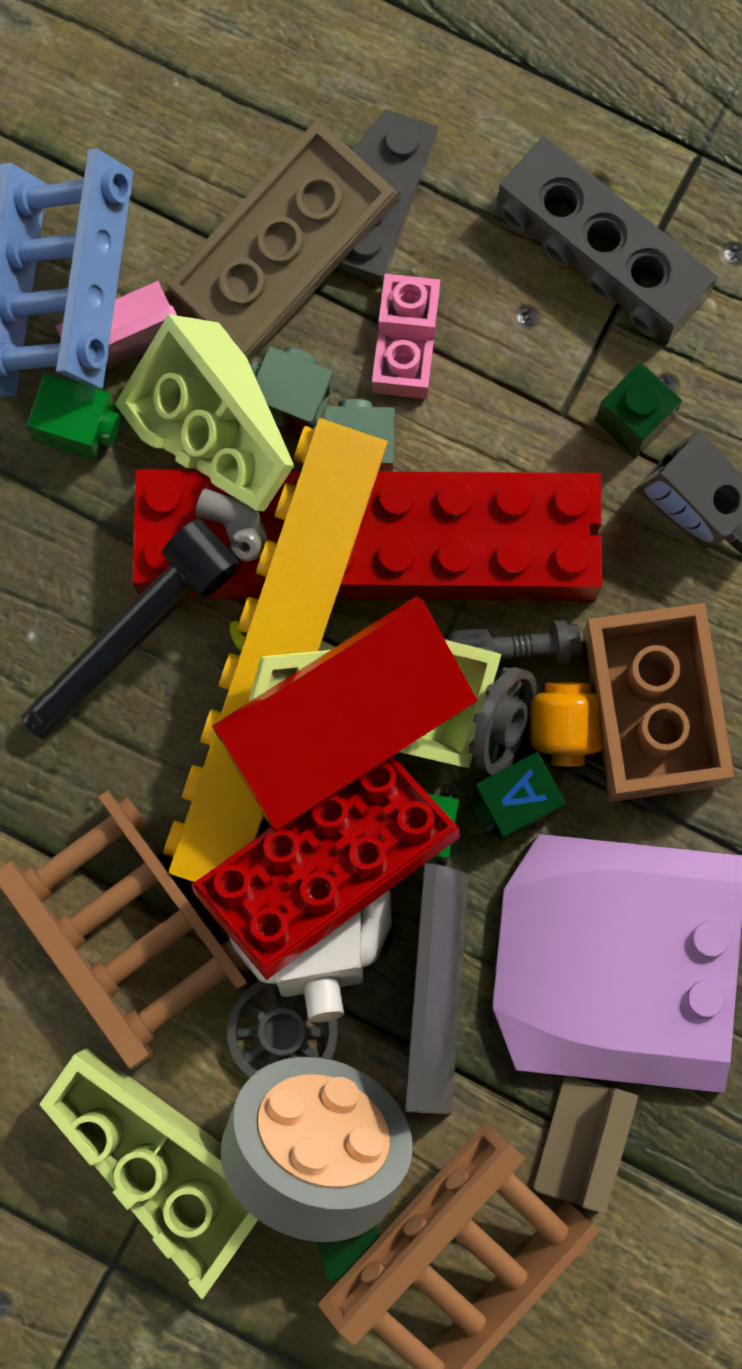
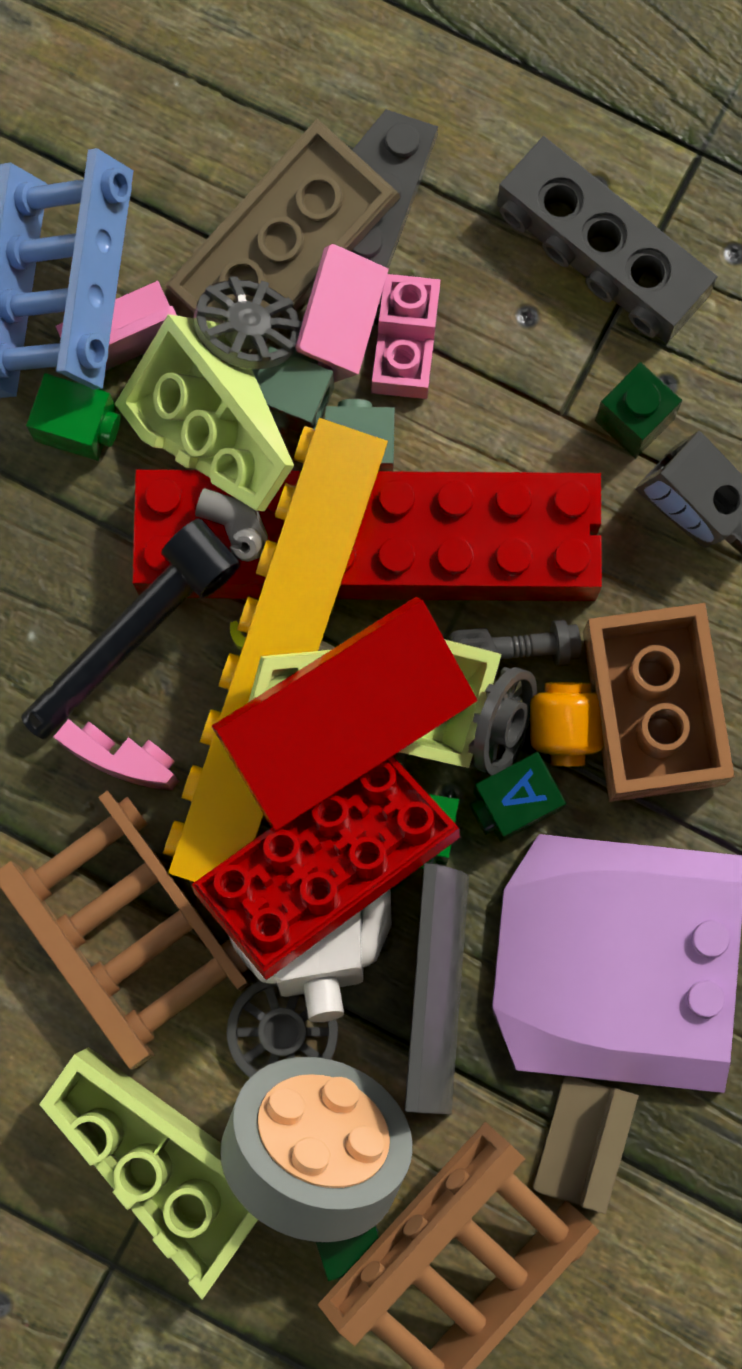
(131, 763): none -> bright pink slope
(247, 323): none -> dark grey wheel
(341, 311): none -> bright pink panel

